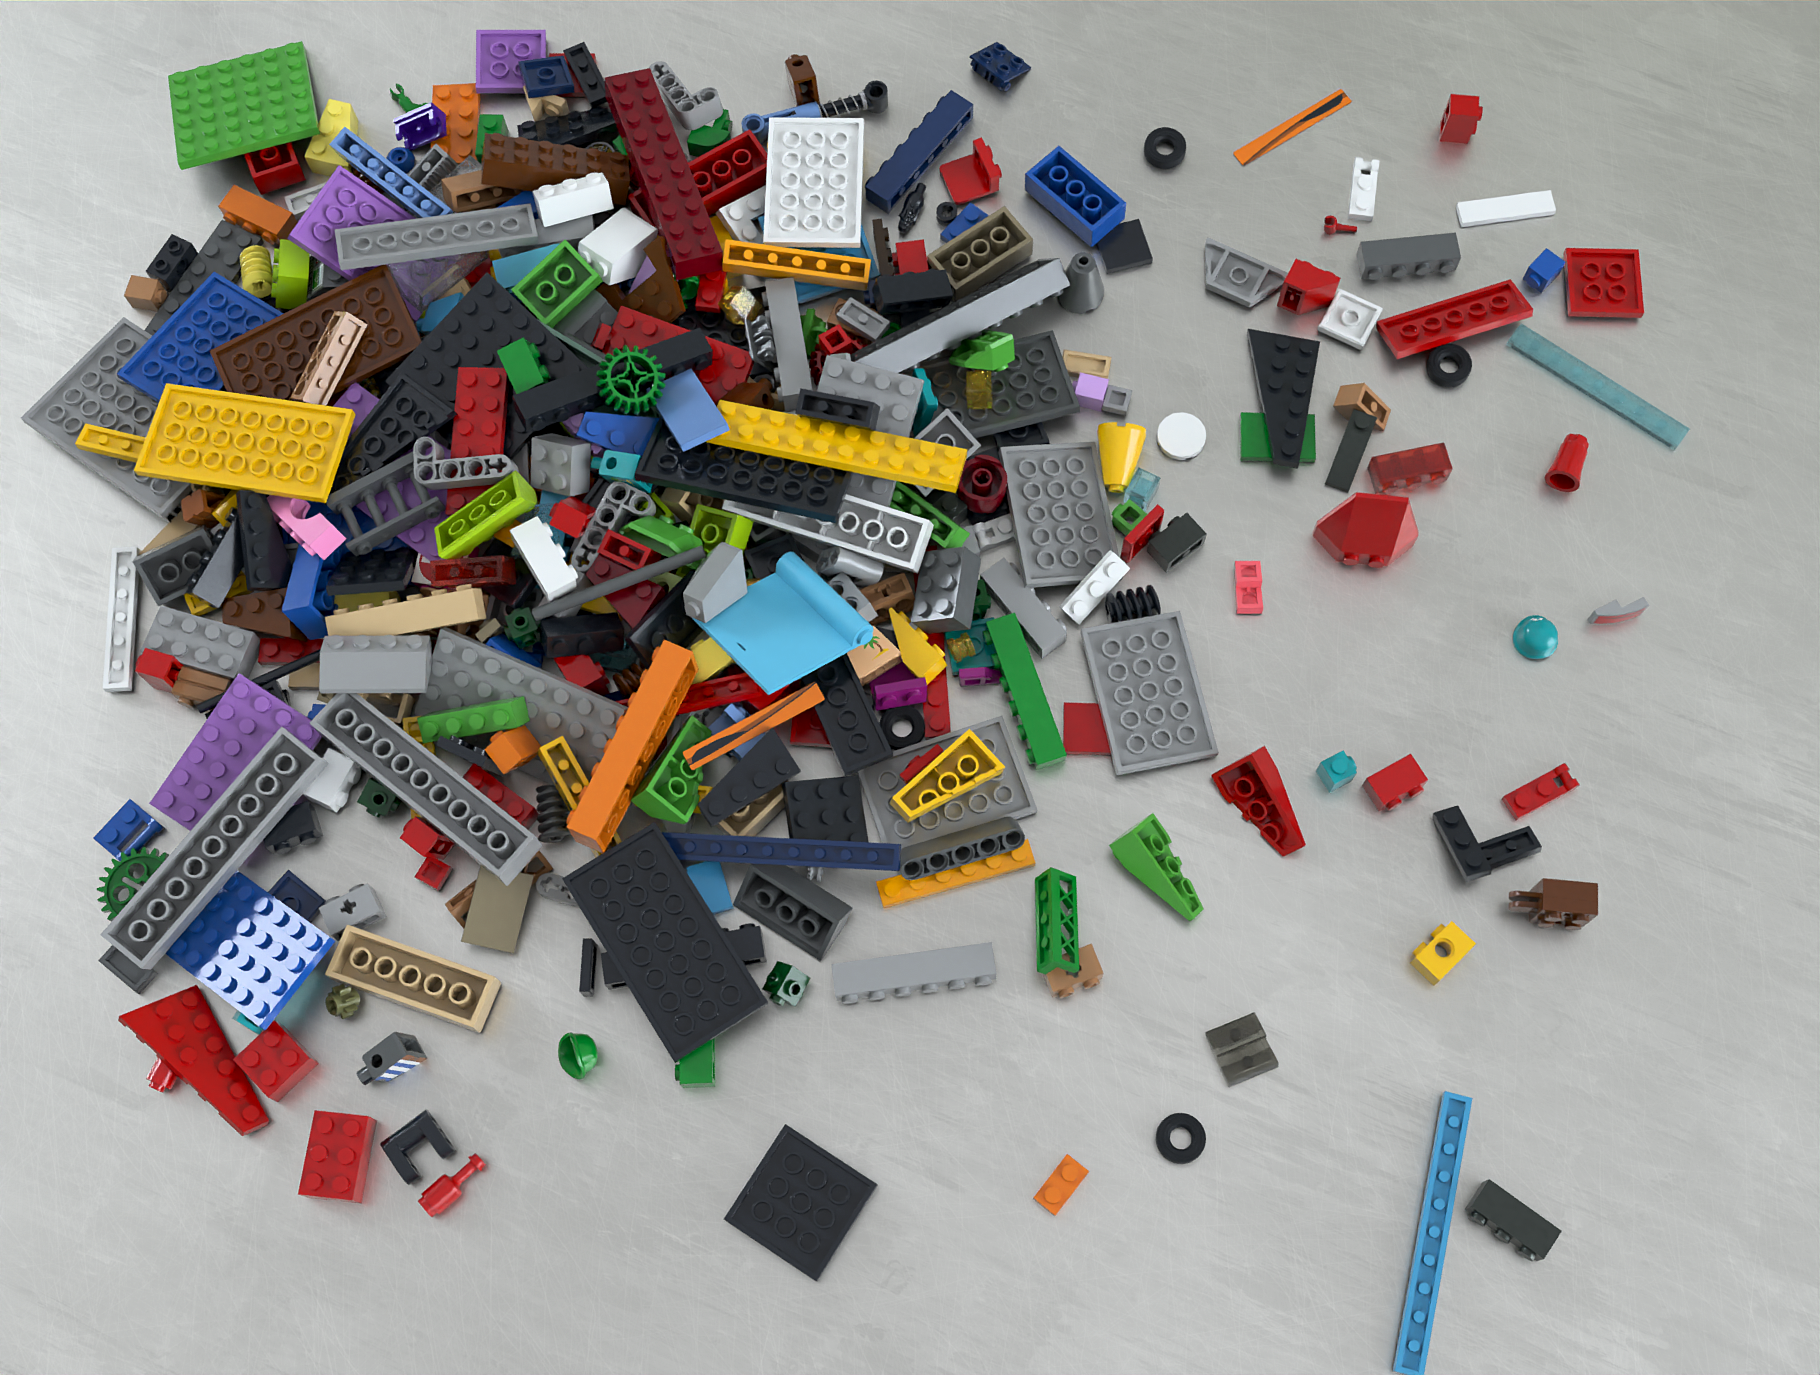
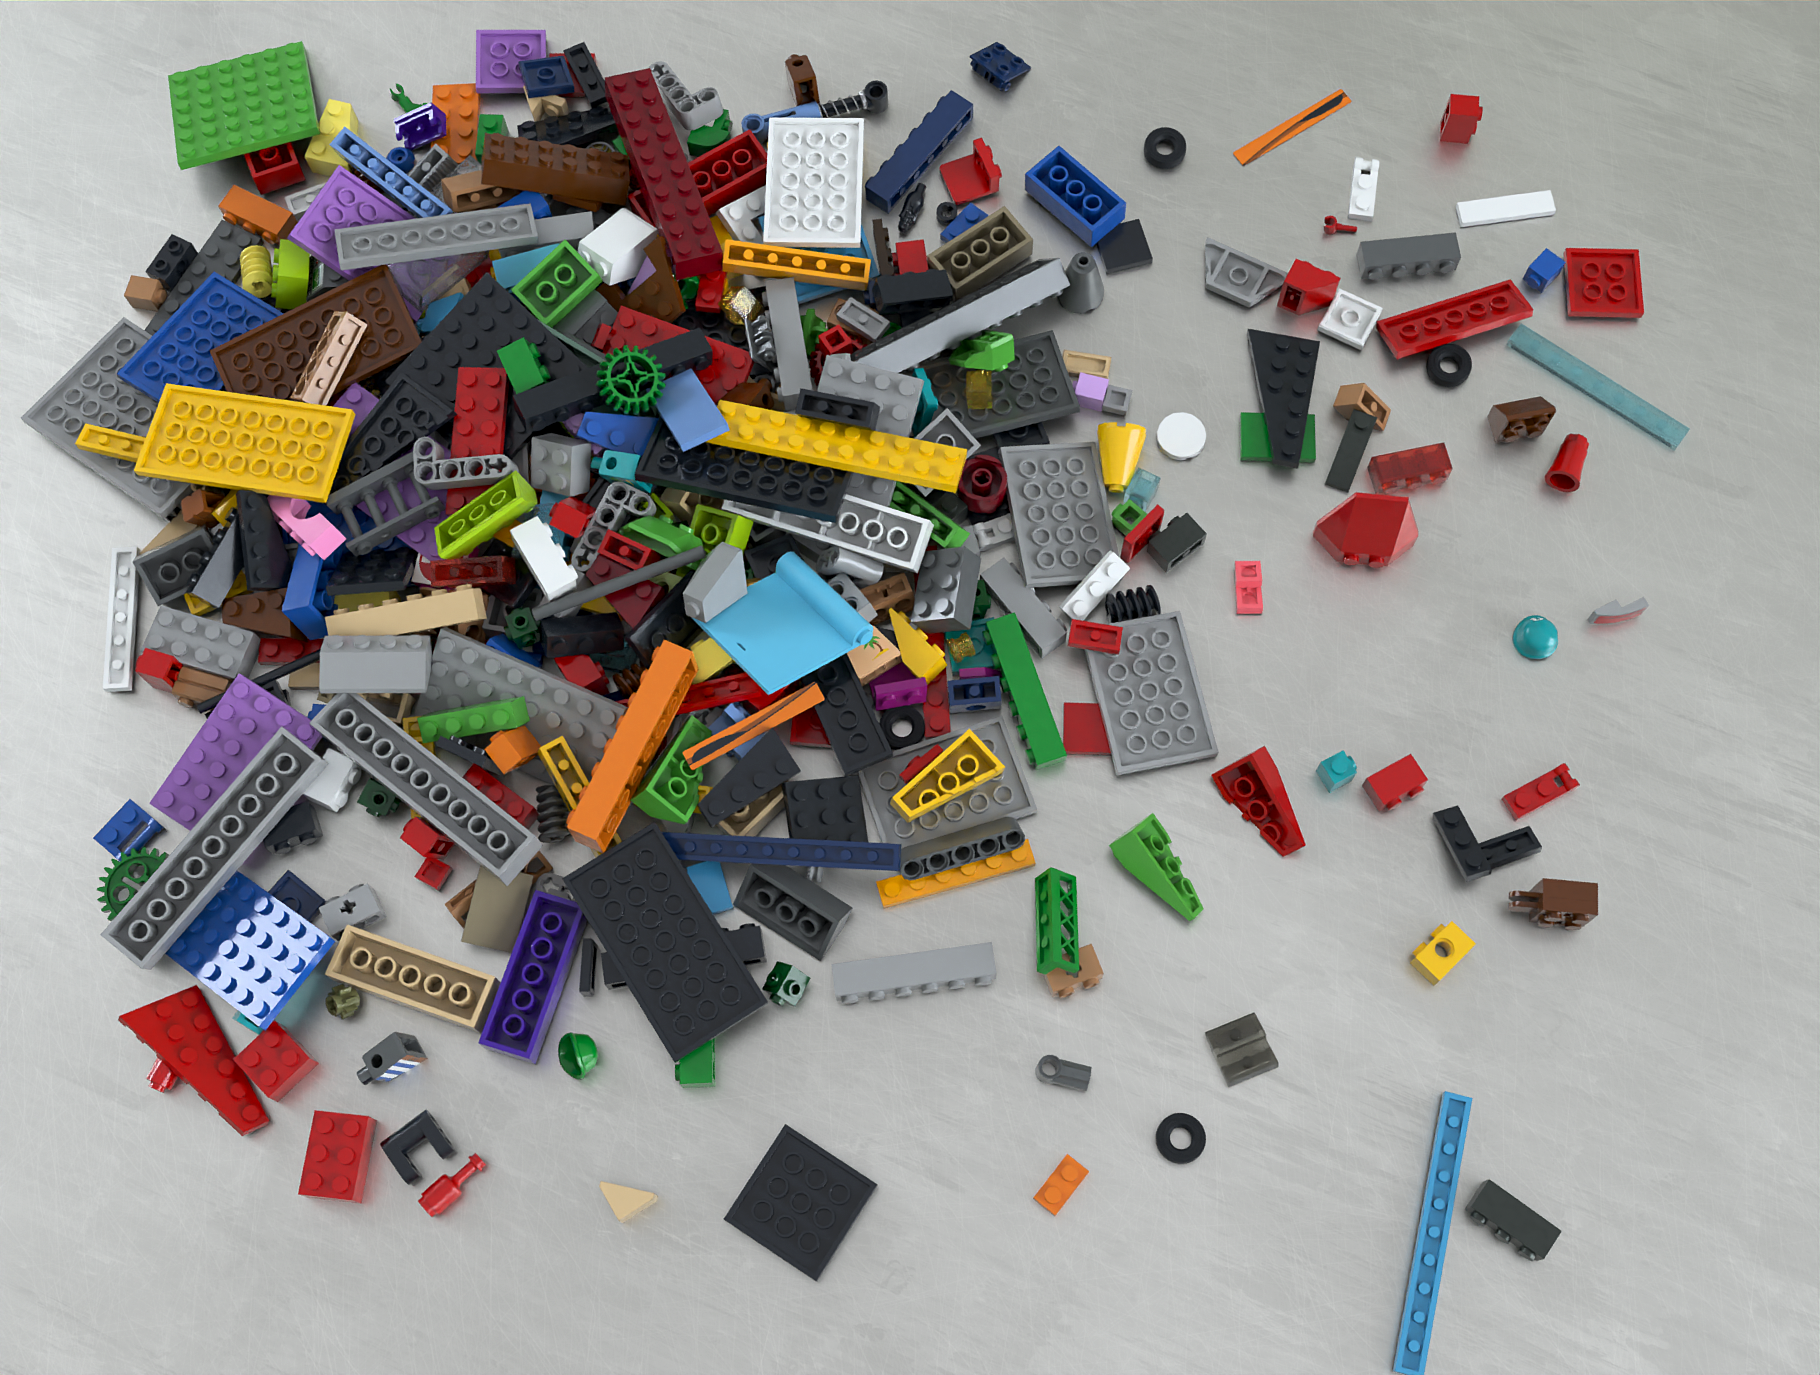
(127, 970): dark grey tile -> none
(490, 629): dark tan plate -> none
(534, 977): none -> dark purple brick
(573, 199): white brick -> none
(626, 1201): none -> tan slope
(974, 694): none -> dark blue brick
(1067, 1073): none -> dark grey piece
(1095, 636): none -> red plate
(1520, 419): none -> reddish brown slope

